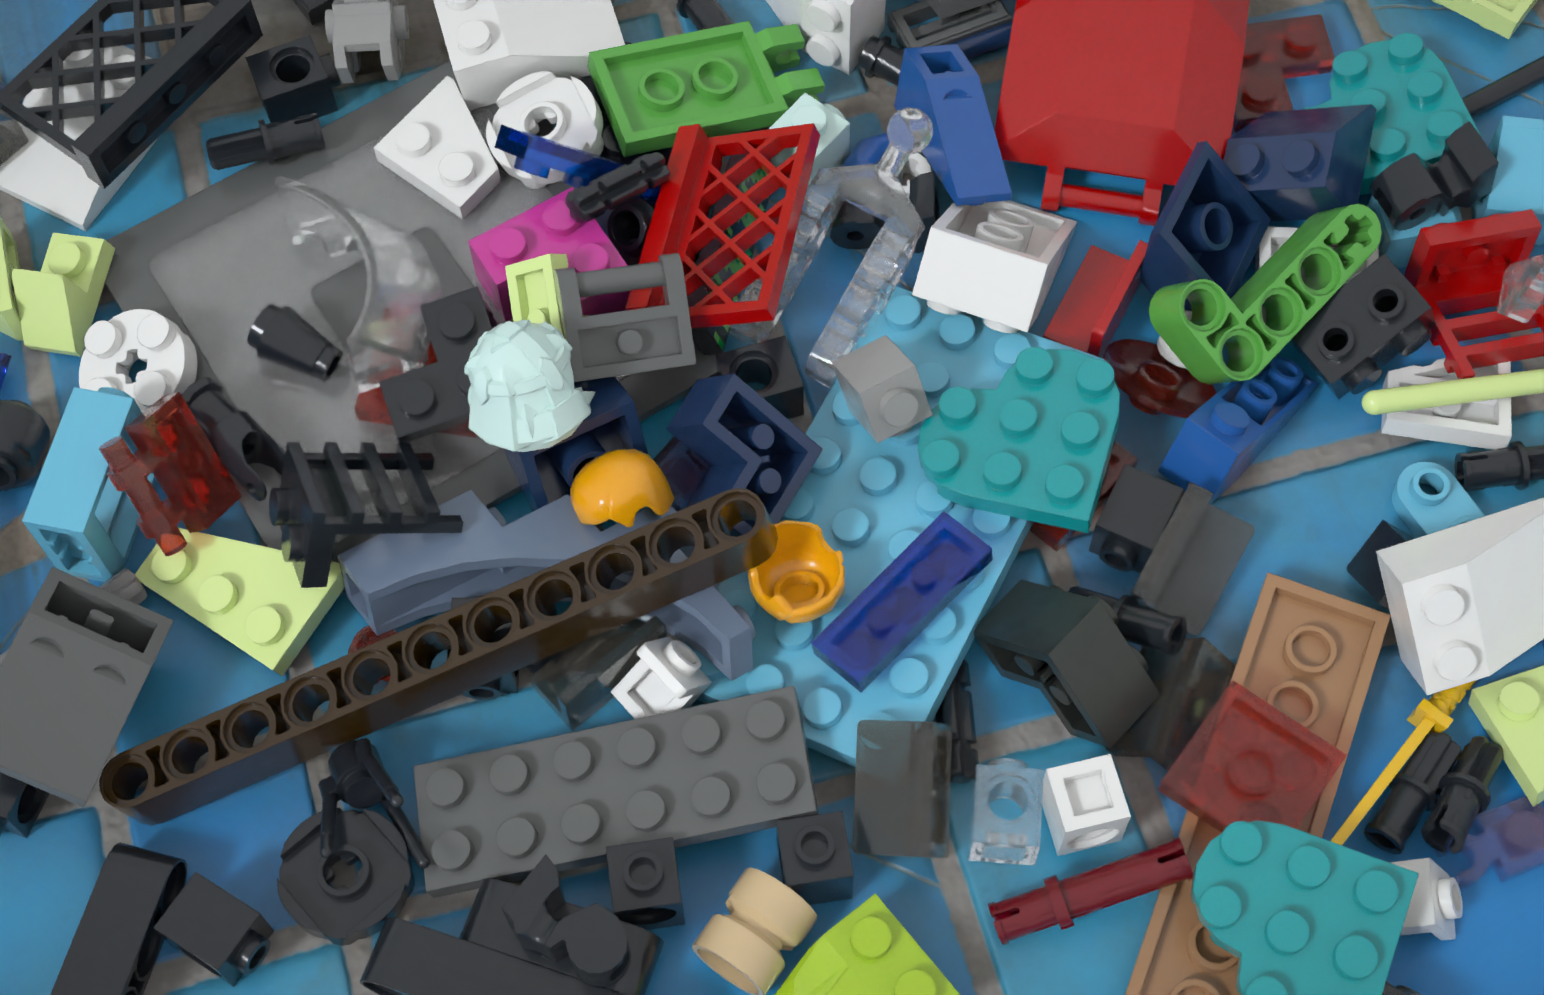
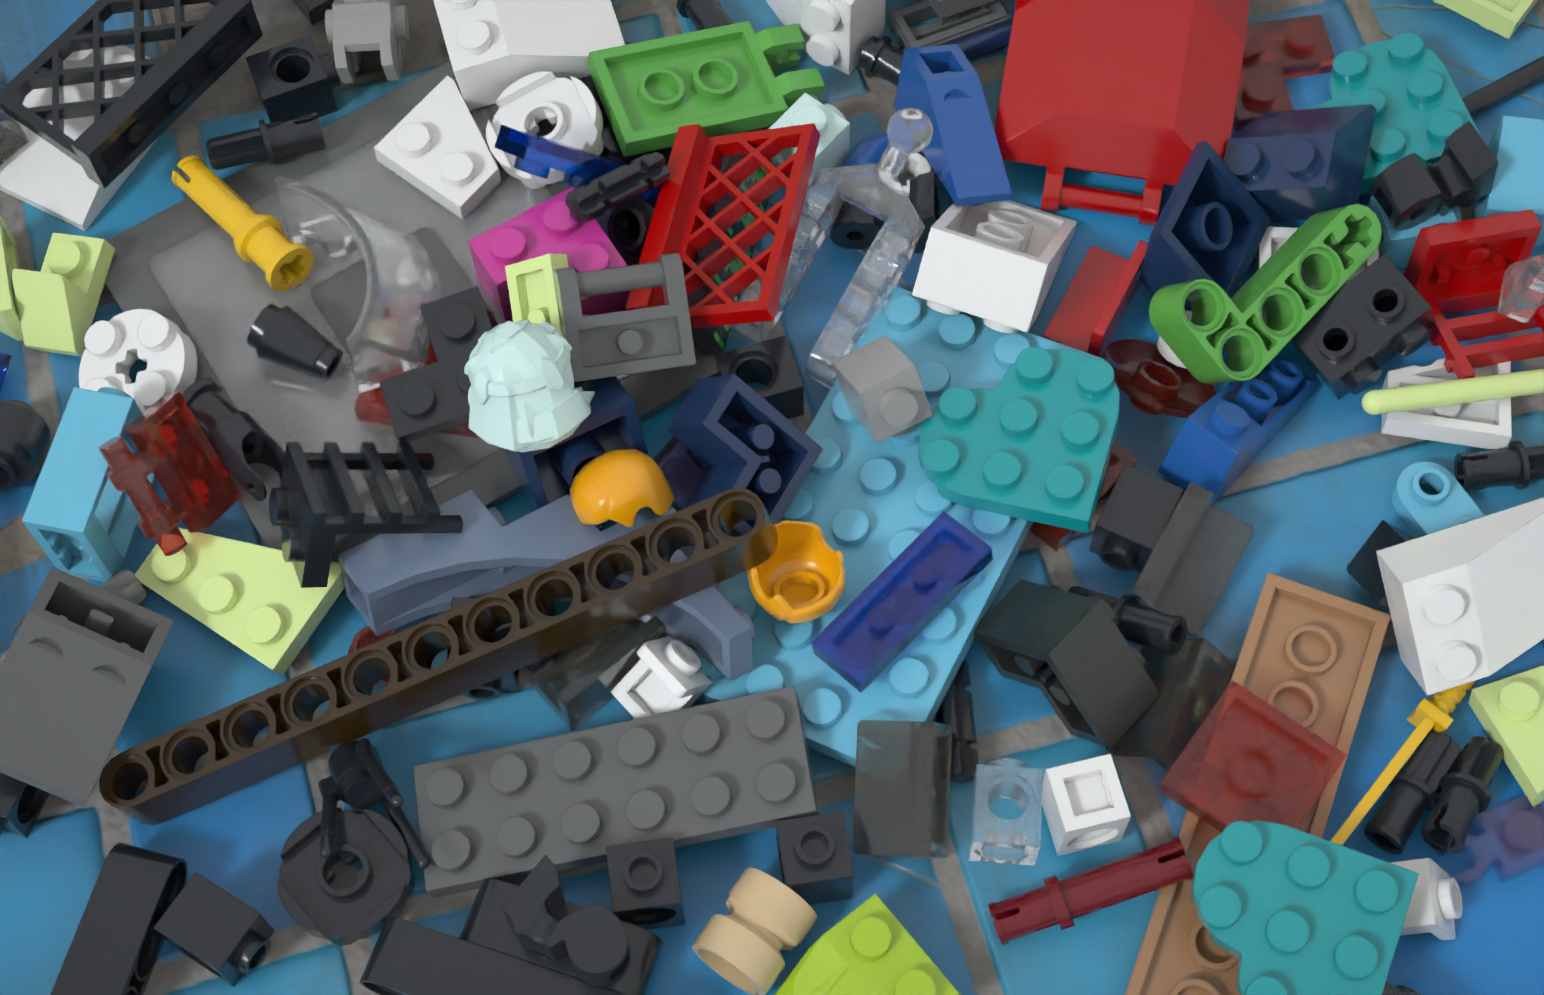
(255, 235): none -> yellow pin

